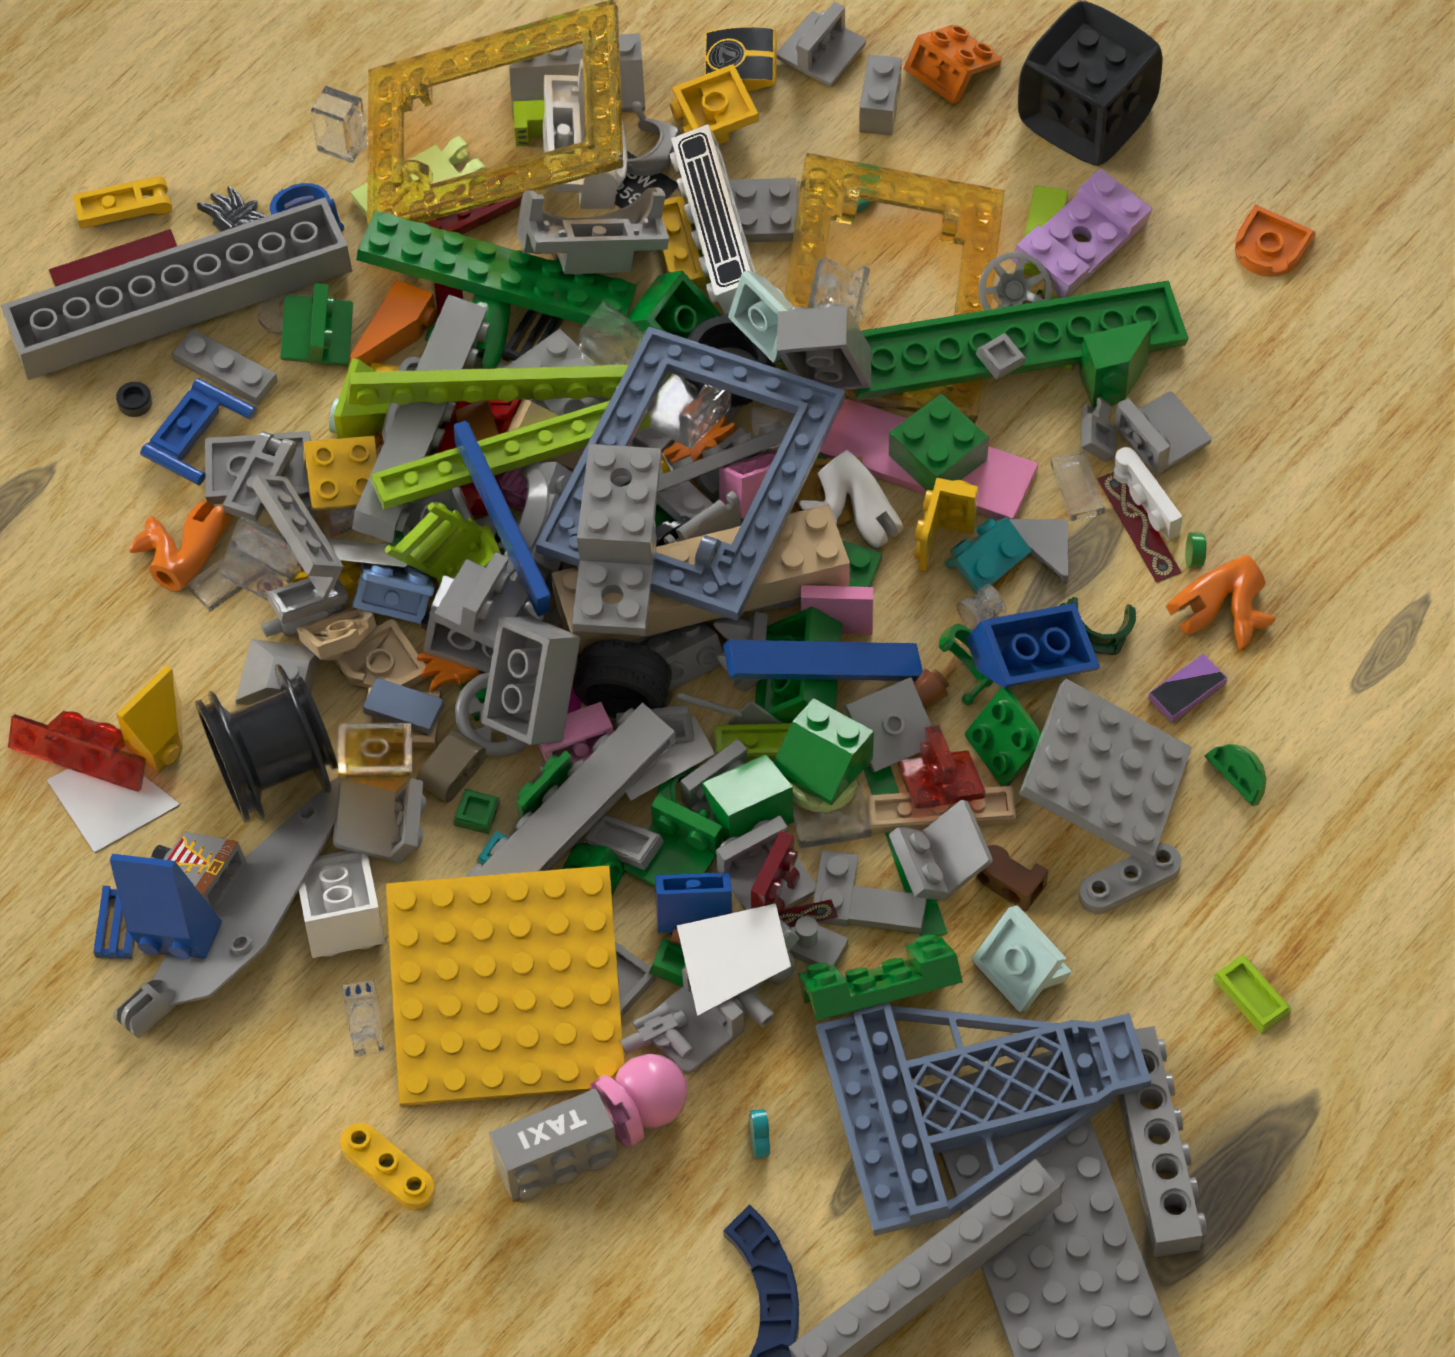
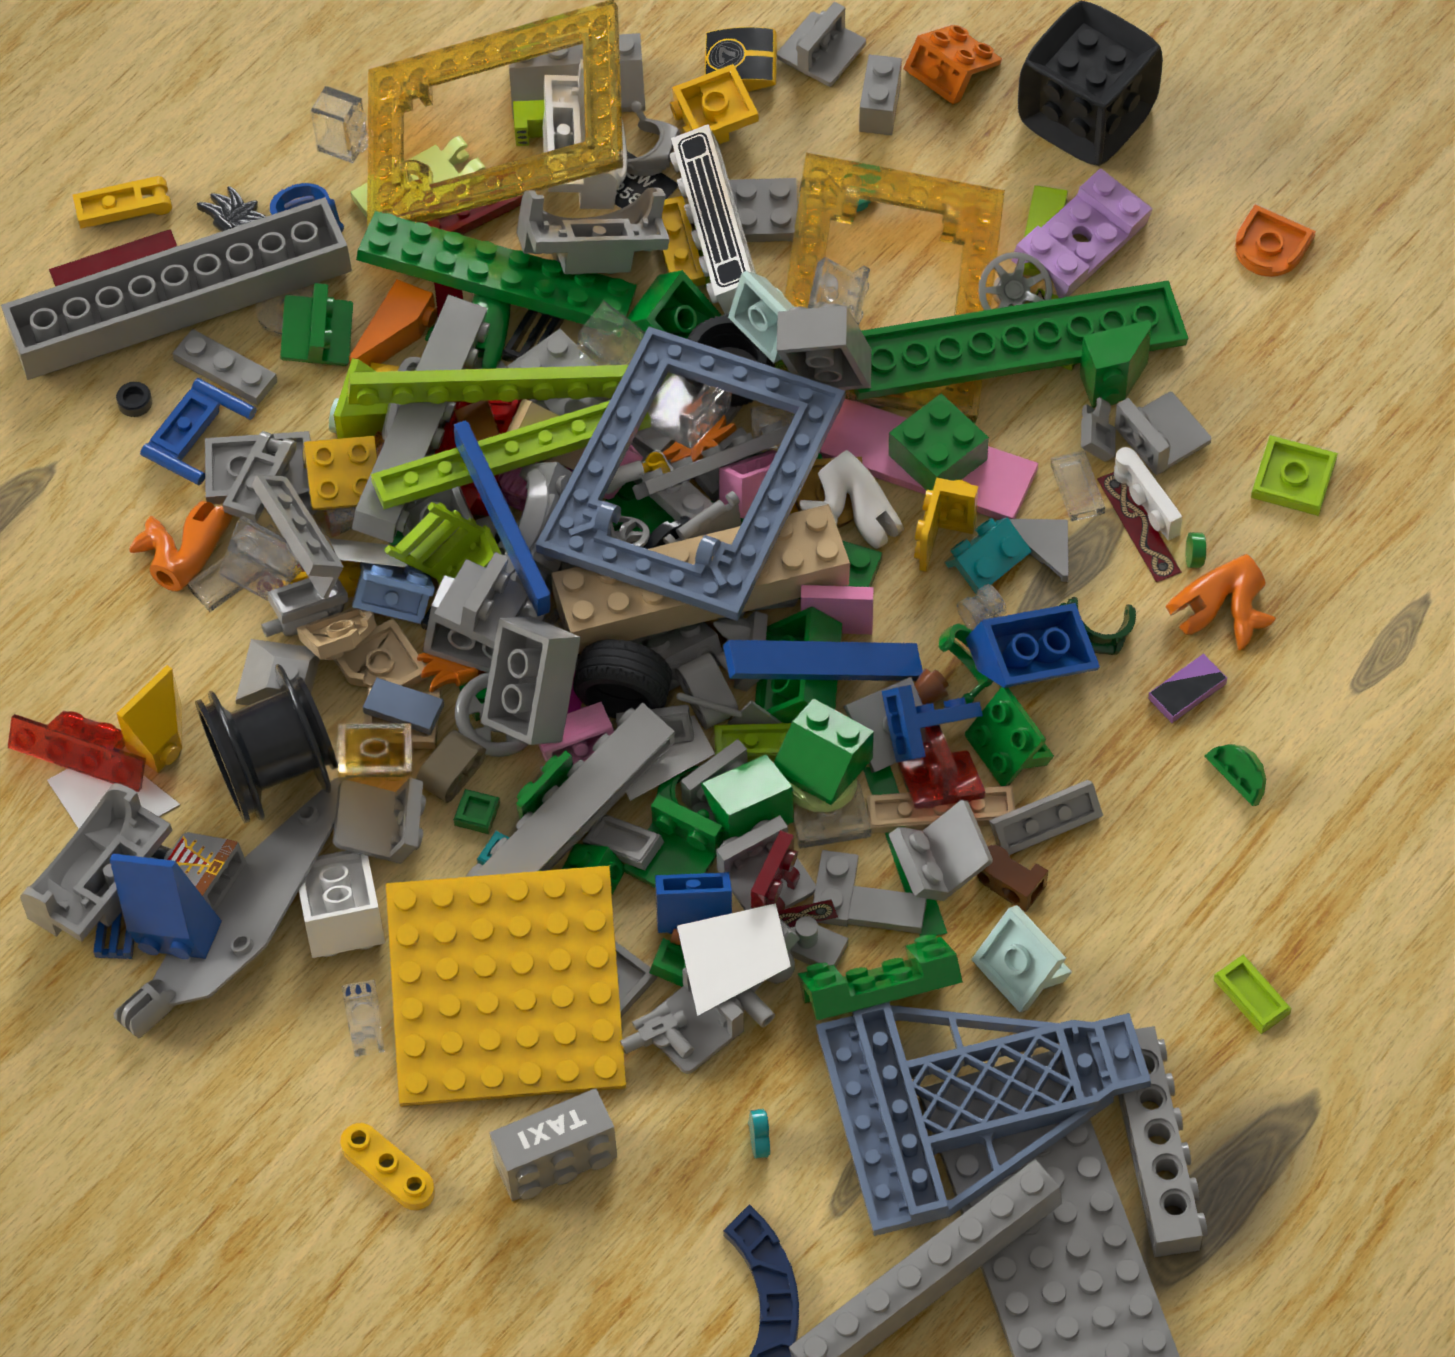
(80, 882): none -> light grey piece
(617, 539): light grey bracket -> none
(644, 1095): bright pink tile -> none
(705, 681): none -> light grey beam
(907, 719): none -> blue bracket
(1000, 356): light grey tile -> none
(1046, 817): none -> light grey plate
(1105, 771): light grey plate -> none
(1122, 889): light grey plate -> none
(1294, 475): none -> lime tile

